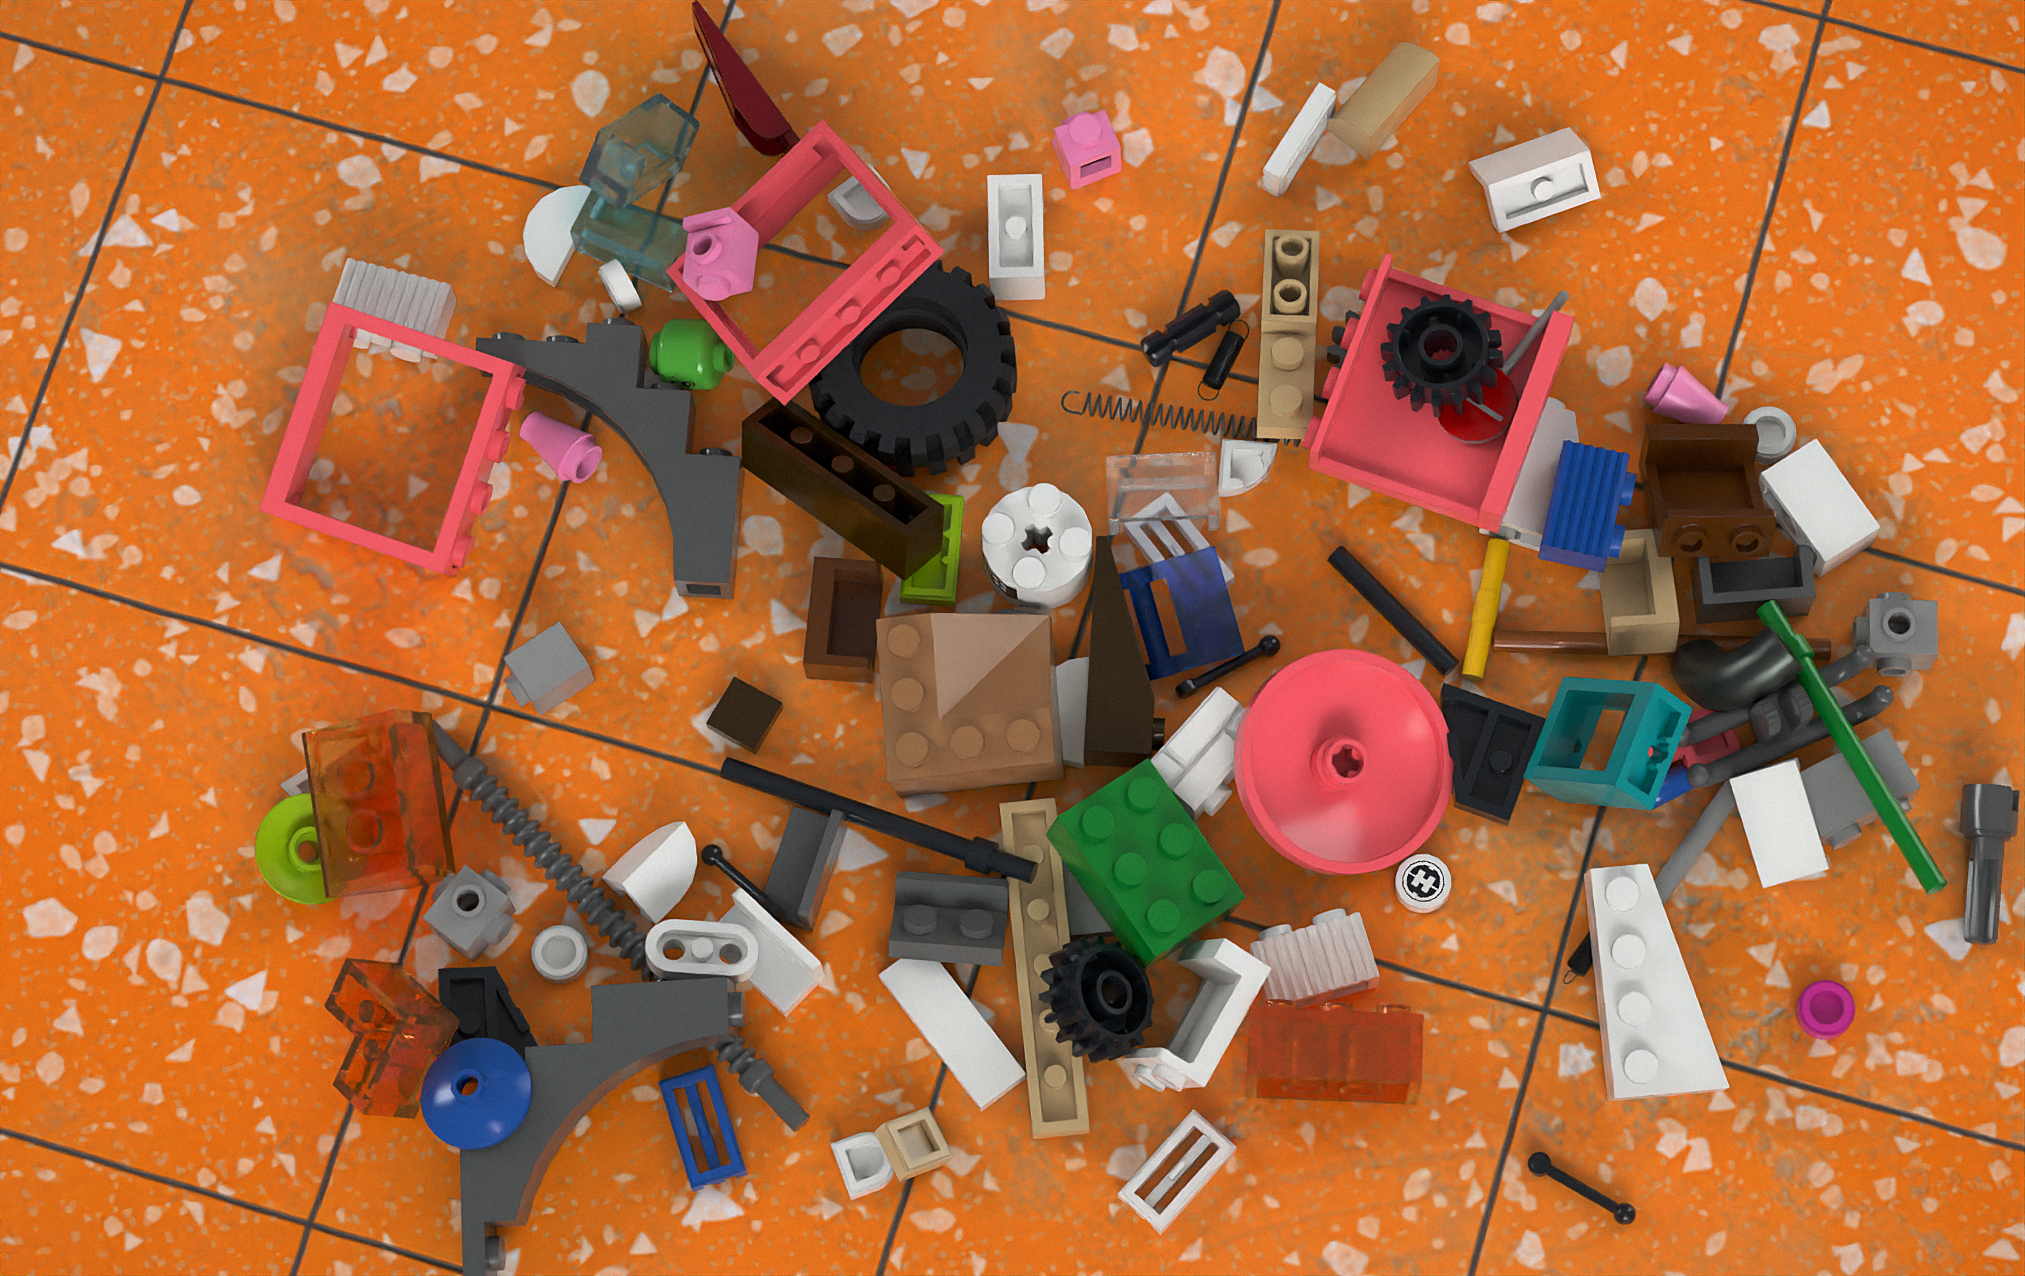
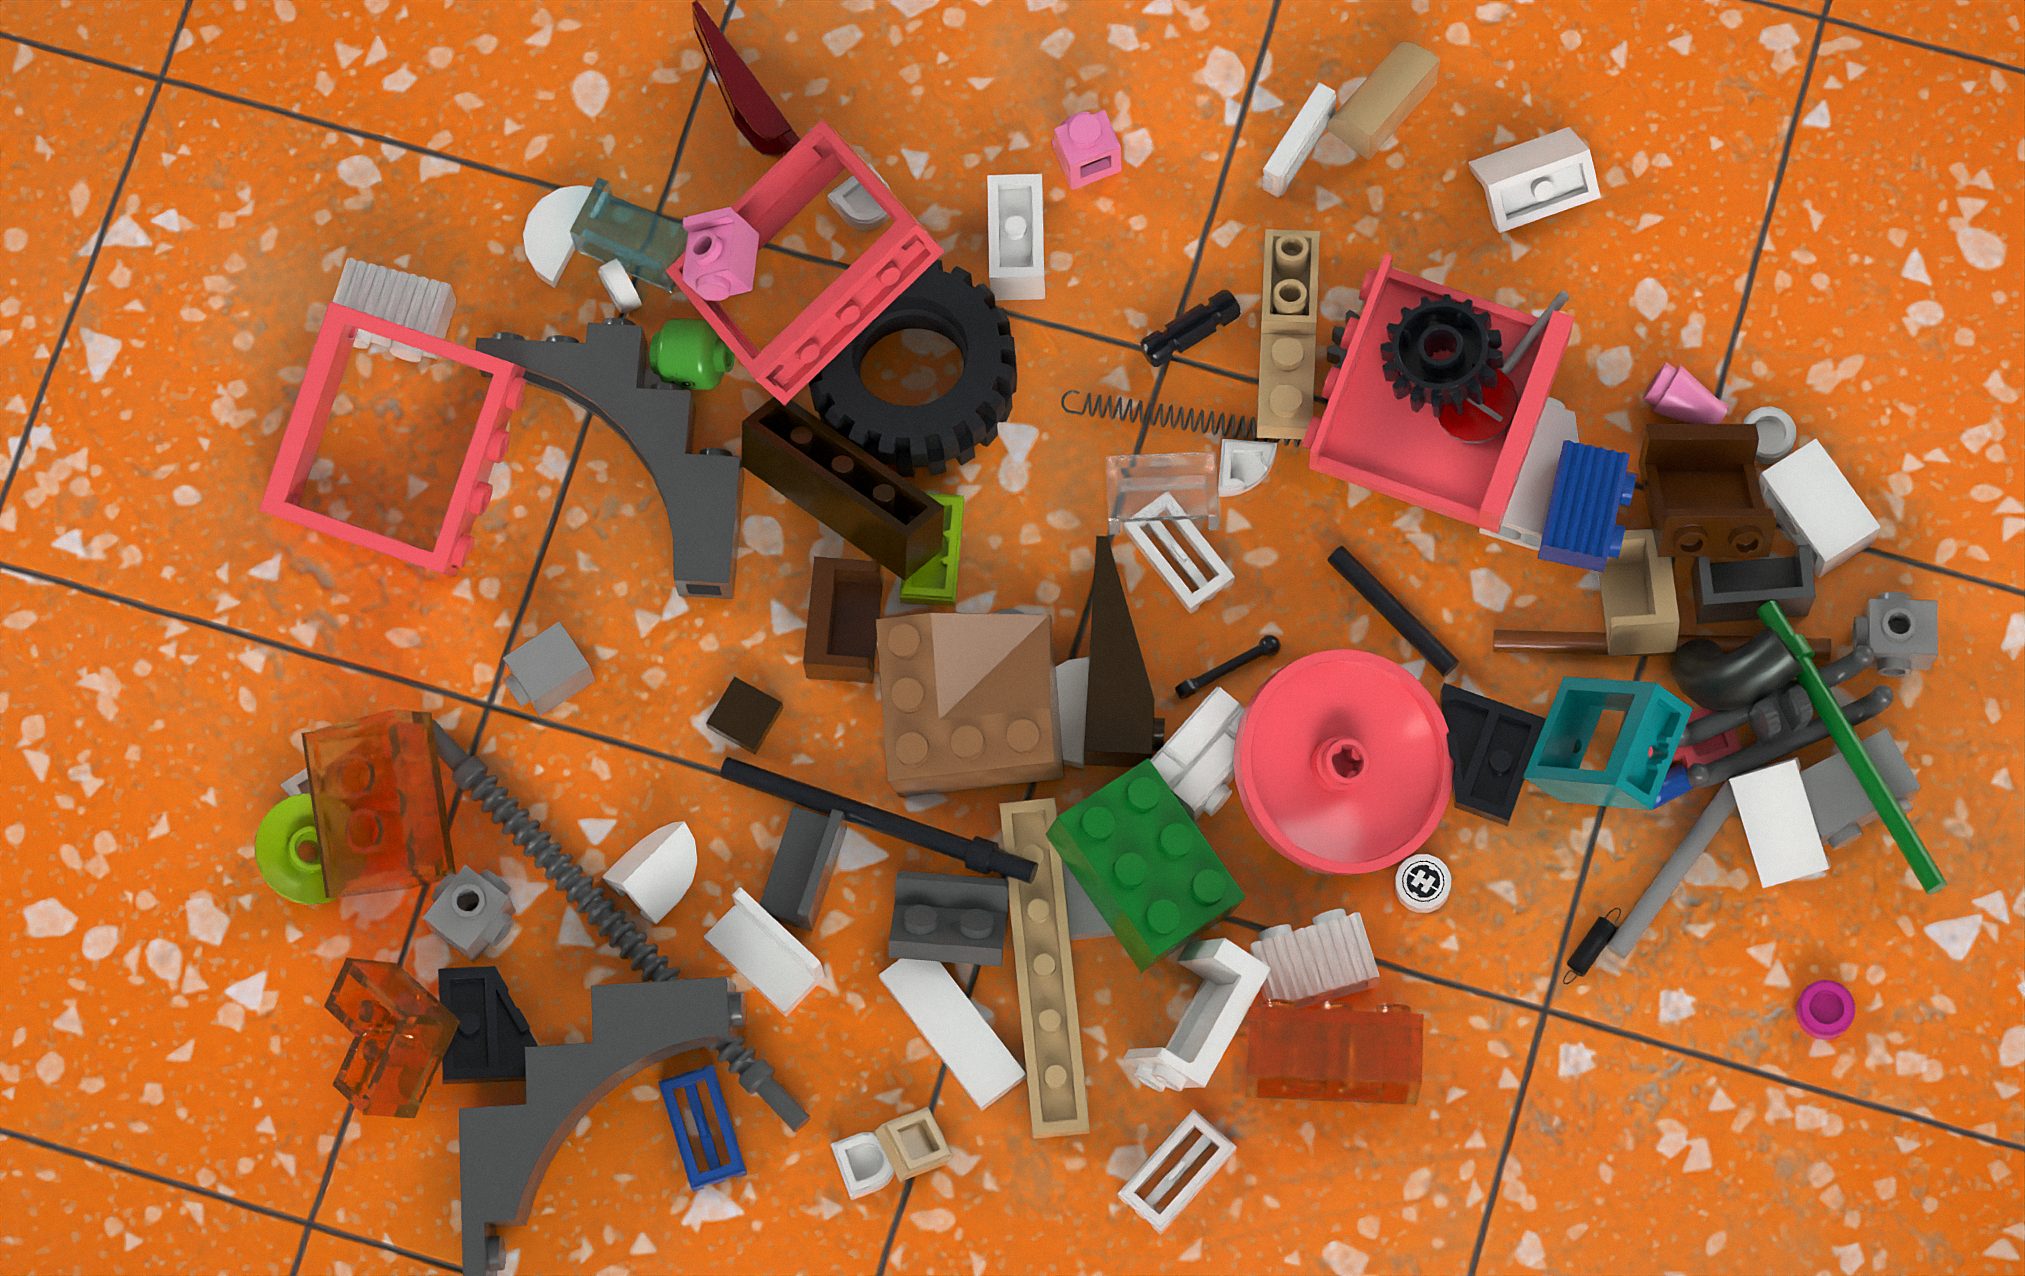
(490, 1111): blue dish -> none
(560, 954): white tile -> none
(564, 448): bright pink cone -> none
(639, 151): clear light blue panel -> none
(702, 947): white plate -> none
(713, 855): black hinge -> none
(1045, 518): white brick -> none
(1098, 998): black gear -> none
(1200, 606): clear blue plate -> none
(1223, 360): black piece -> none
(1485, 609): yellow piece -> none
(1540, 1165): black hinge -> none
(1645, 1000): white wedge -> none
(1989, 821): dark grey piece -> none

